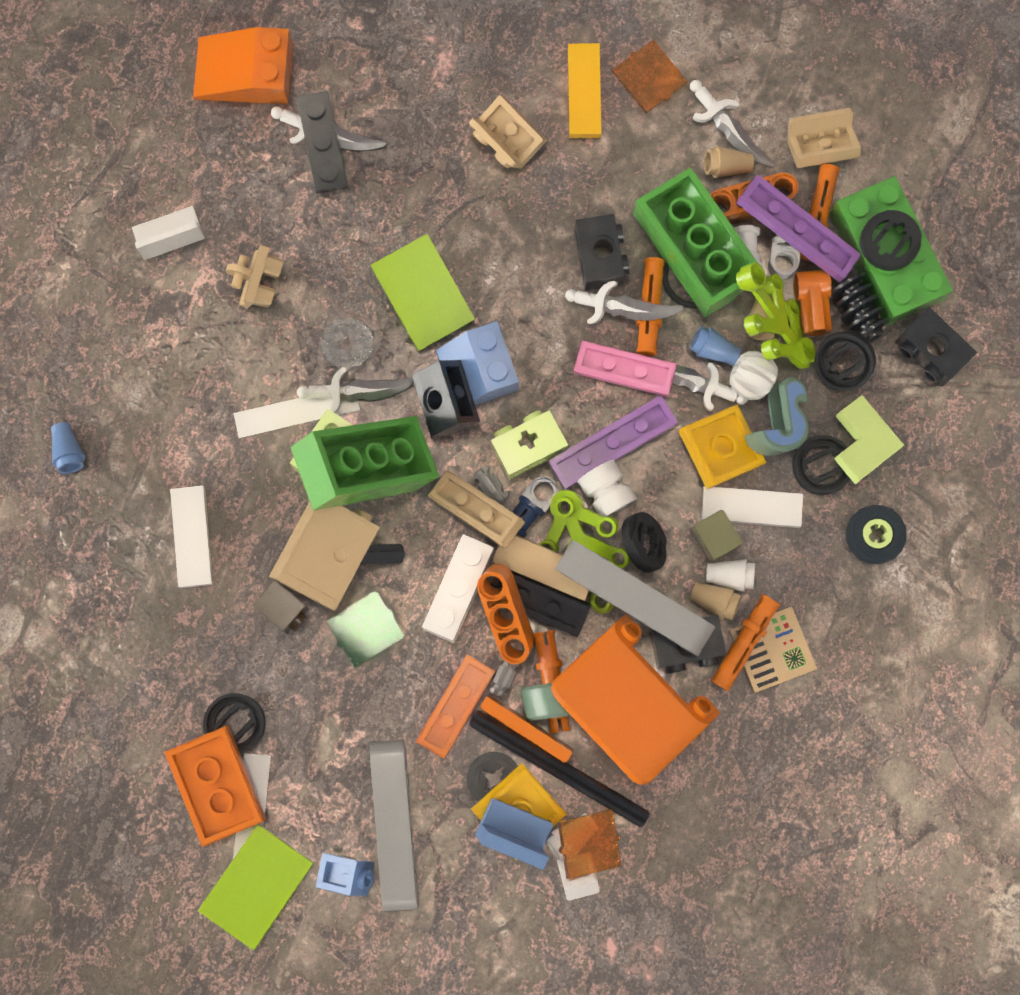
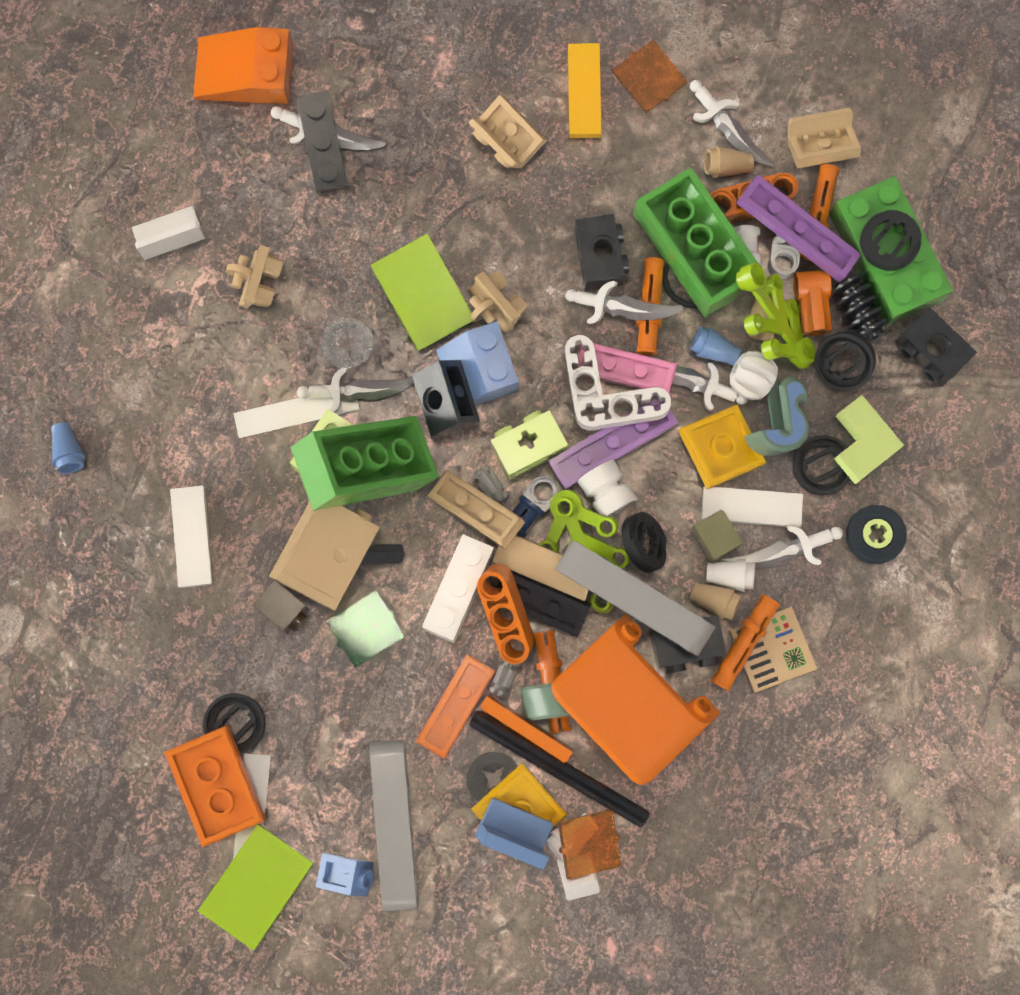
(492, 304): none -> tan hips
(595, 398): none -> white beam
(790, 550): none -> piece

